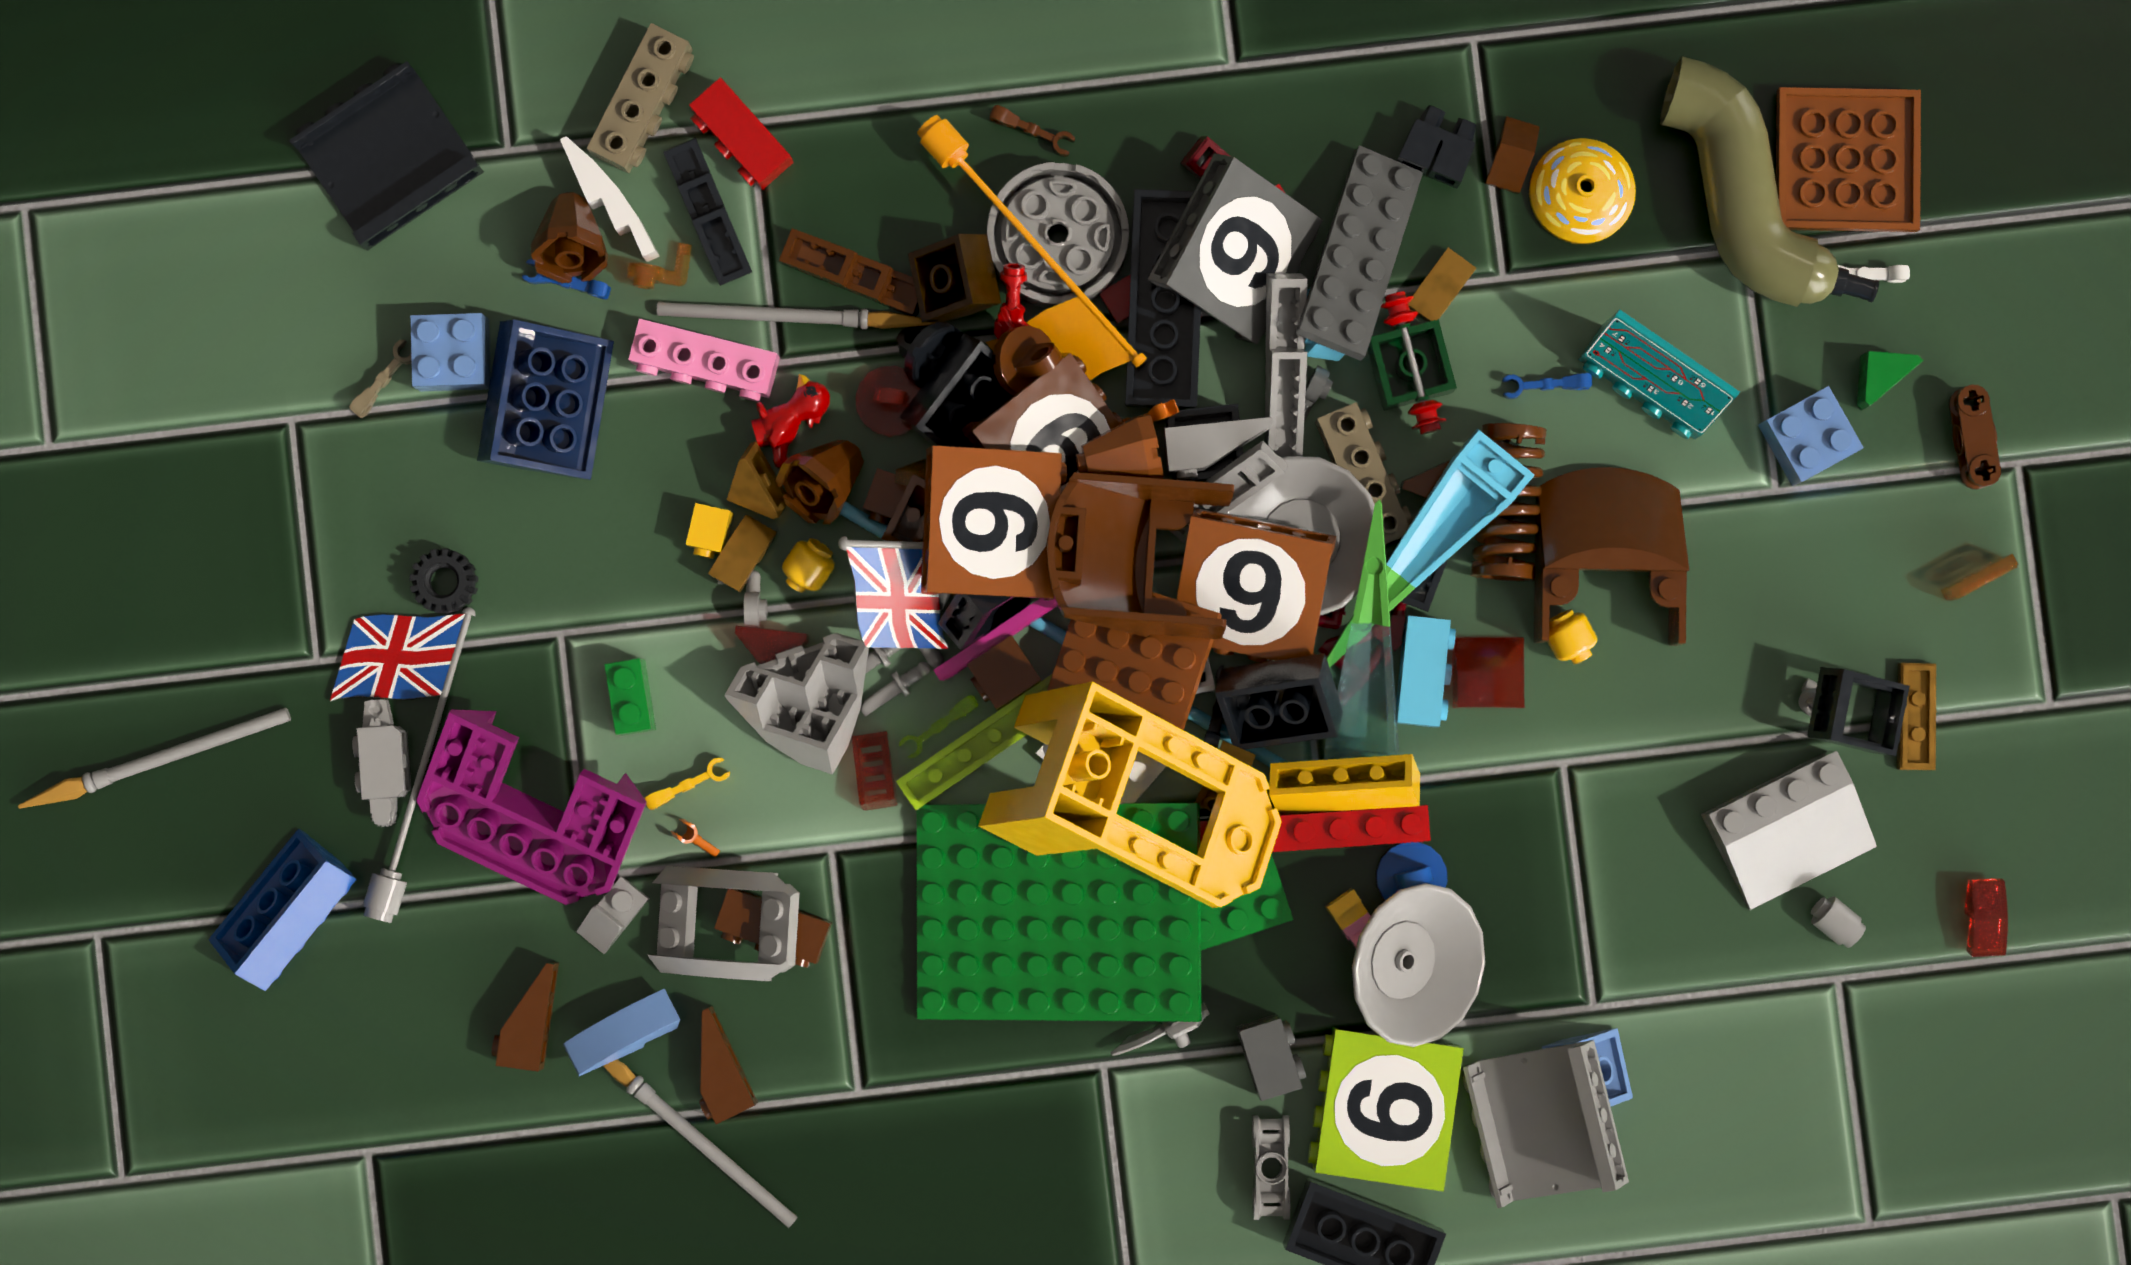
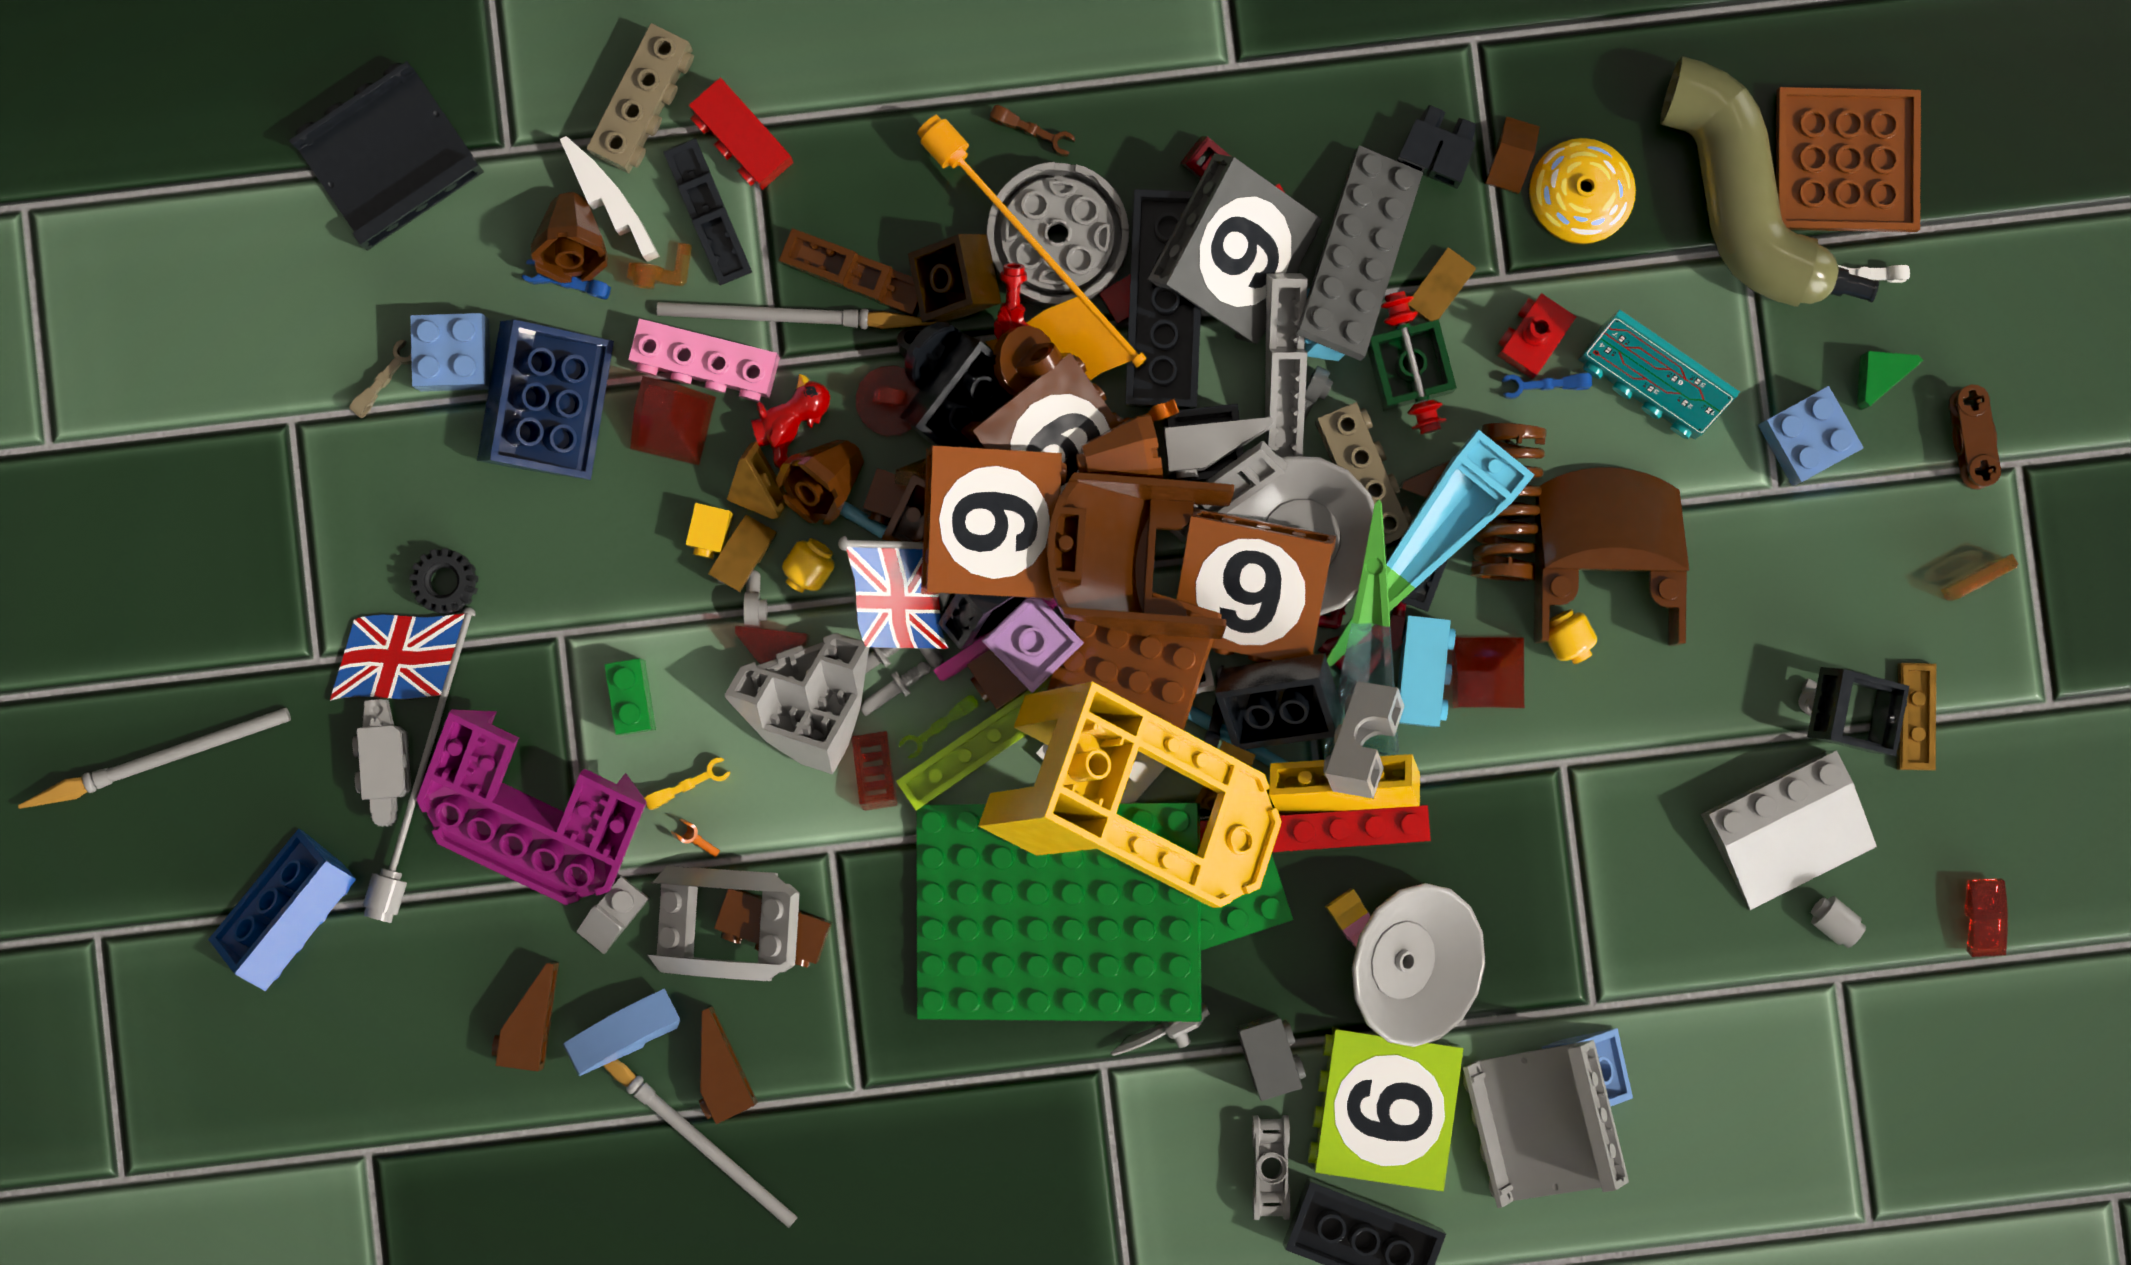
(671, 420): none -> clear red slope
(1033, 642): none -> lavender tile
(1368, 713): none -> light grey arch
(1409, 866): blue tile -> none
(1536, 335): none -> red brick

